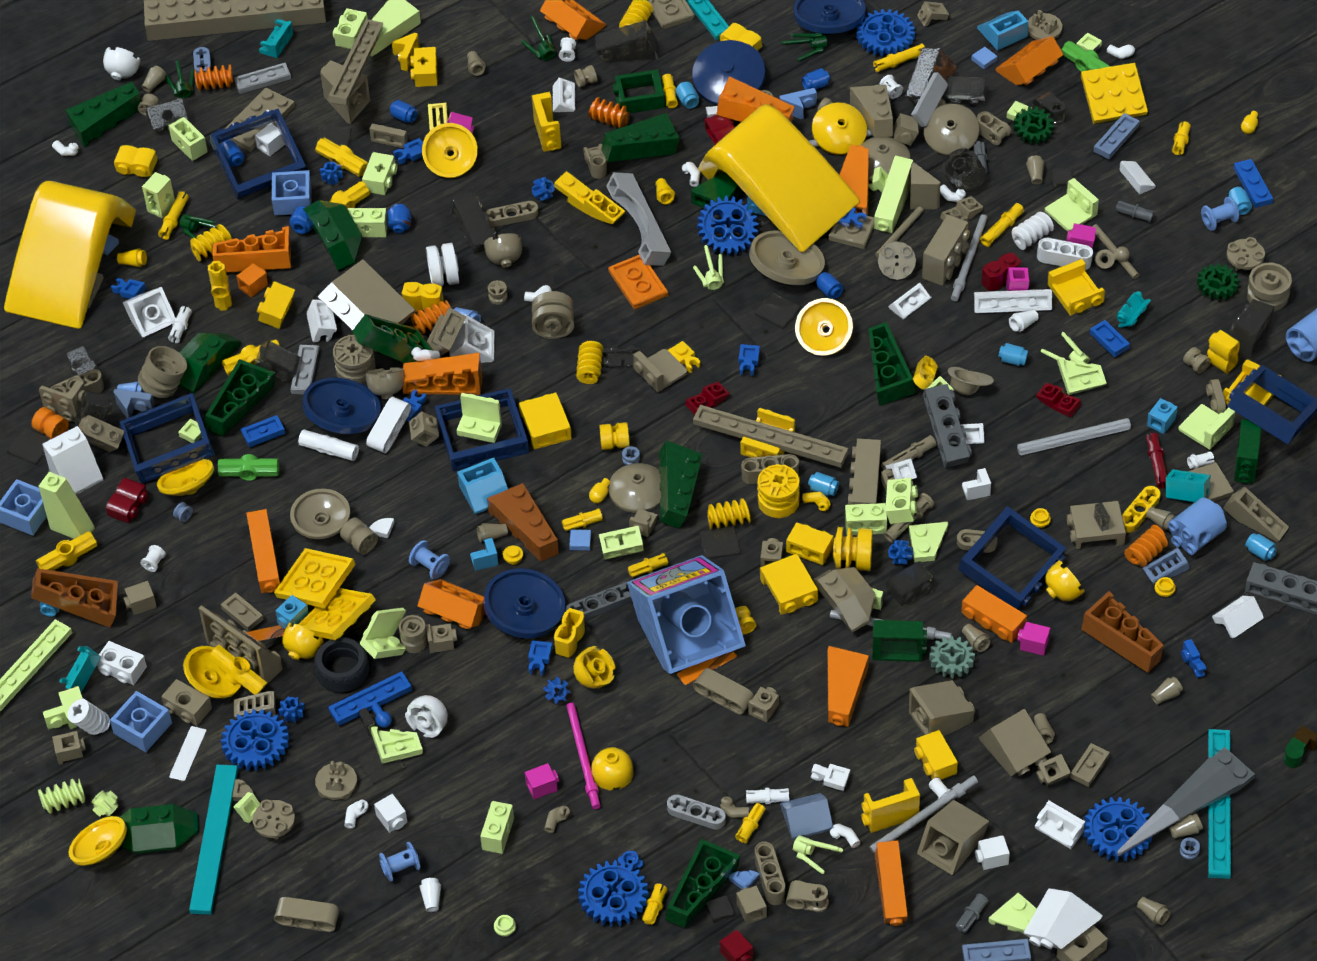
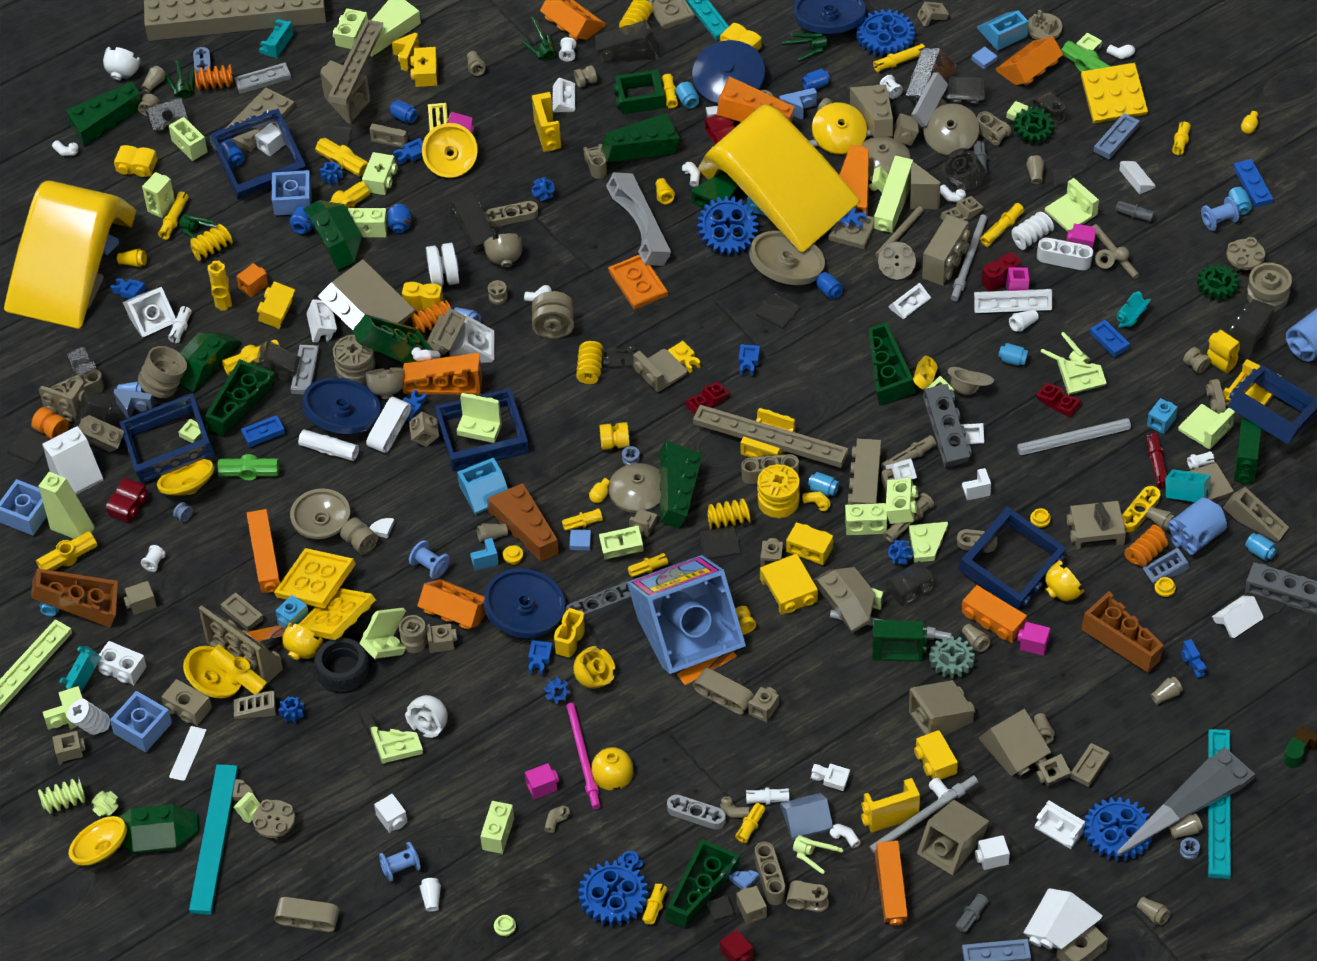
(255, 739): blue gear -> none
(265, 251): orange wedge -> none
(335, 789): dark tan plate -> none
(354, 811): white arm -> none
(371, 699): blue plate -> none
(545, 420): yellow panel -> none
(588, 201): yellow slope -> none
(609, 114): orange piece -> none
(713, 279): yellowish green plant -> none
(815, 318): yellow dish -> none
(845, 682): orange slope -> none
(853, 548): yellow wheel -> none
(1014, 914): yellowish green wing -> none
(1075, 287): yellow panel -> none

